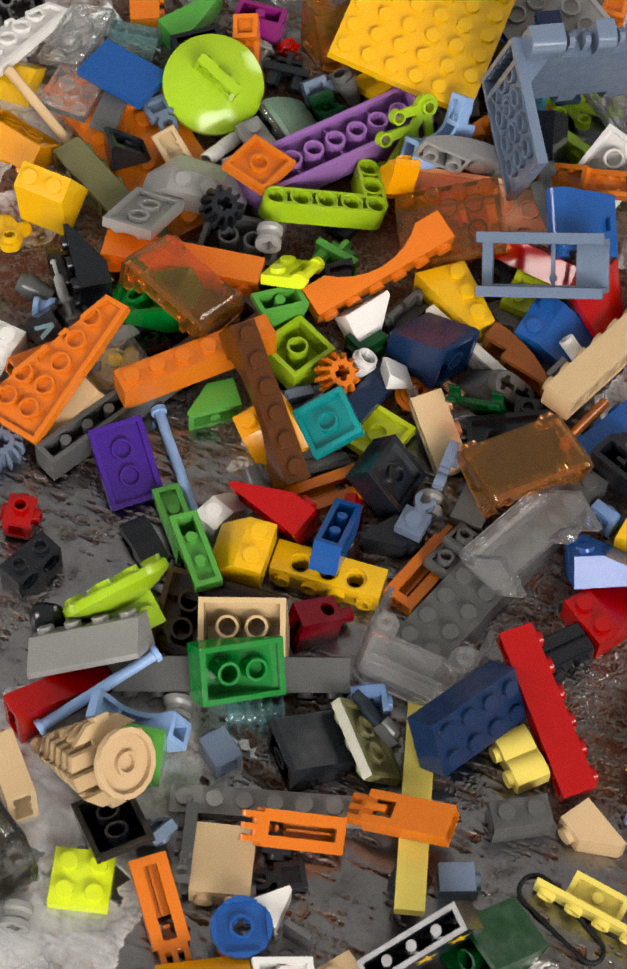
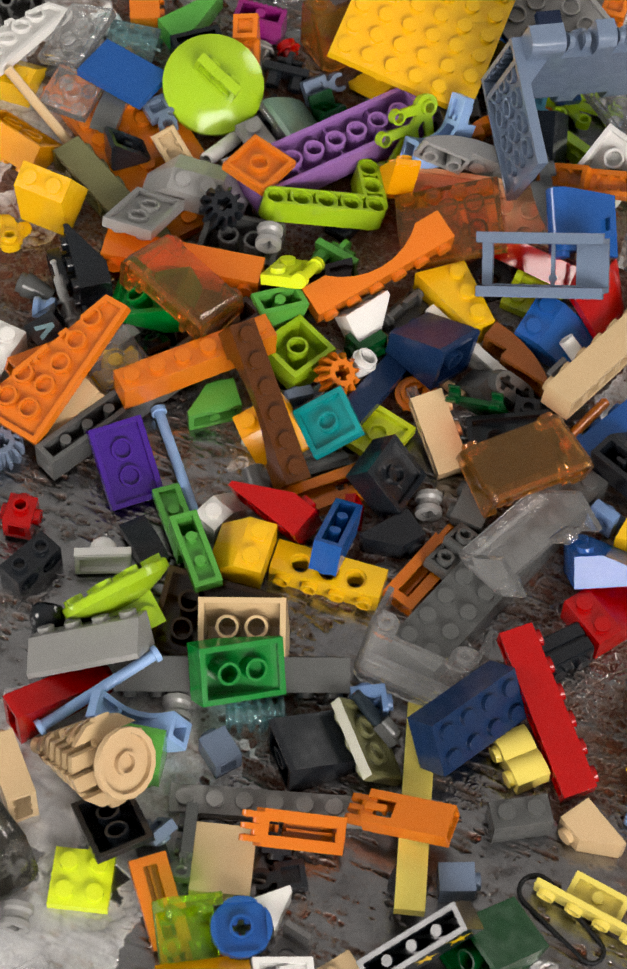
(102, 557): none -> white tile
(184, 927): none -> clear neon green bracket
(316, 622): dark red torso -> none
(346, 84): dark grey cone -> none
(395, 374): white slope -> none
(415, 520): sand blue plate -> none
(449, 460): sand blue plate -> none

